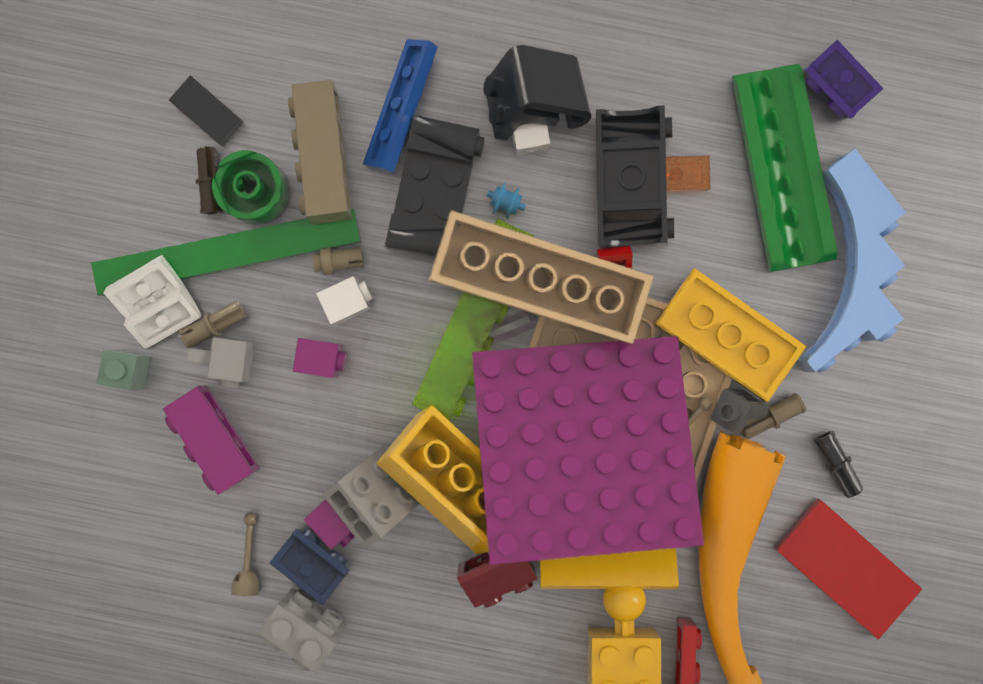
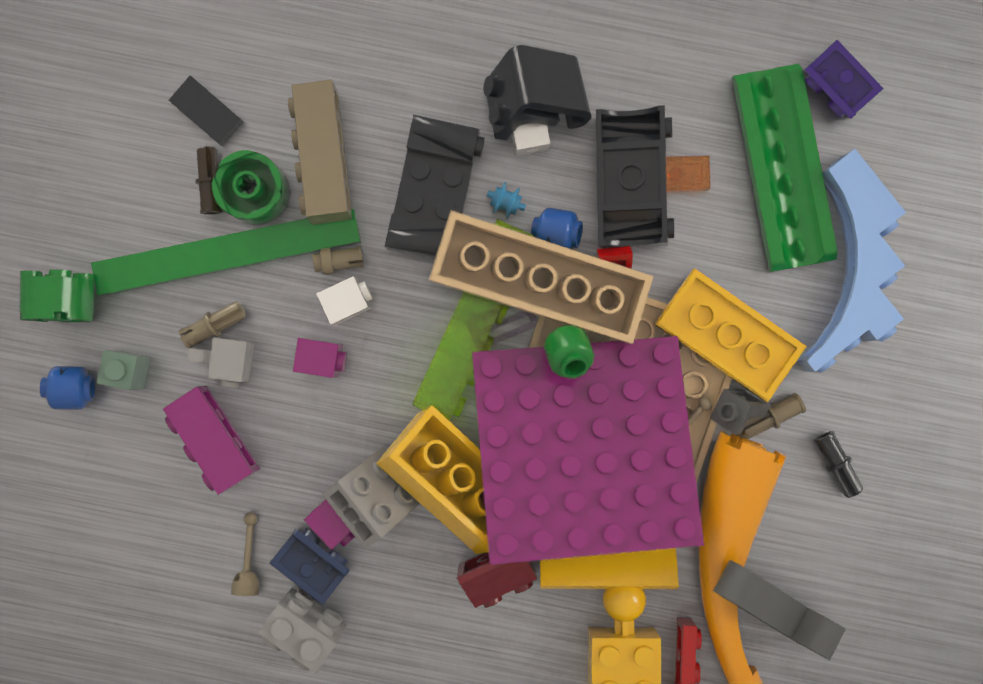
(56, 296): none -> green brick
(68, 388): none -> blue head
(153, 302): white slope -> none
(400, 105): blue plate -> none
(558, 227): none -> blue head
(569, 351): none -> green head
(778, 610): none -> dark grey beam
(848, 568): red tile -> none

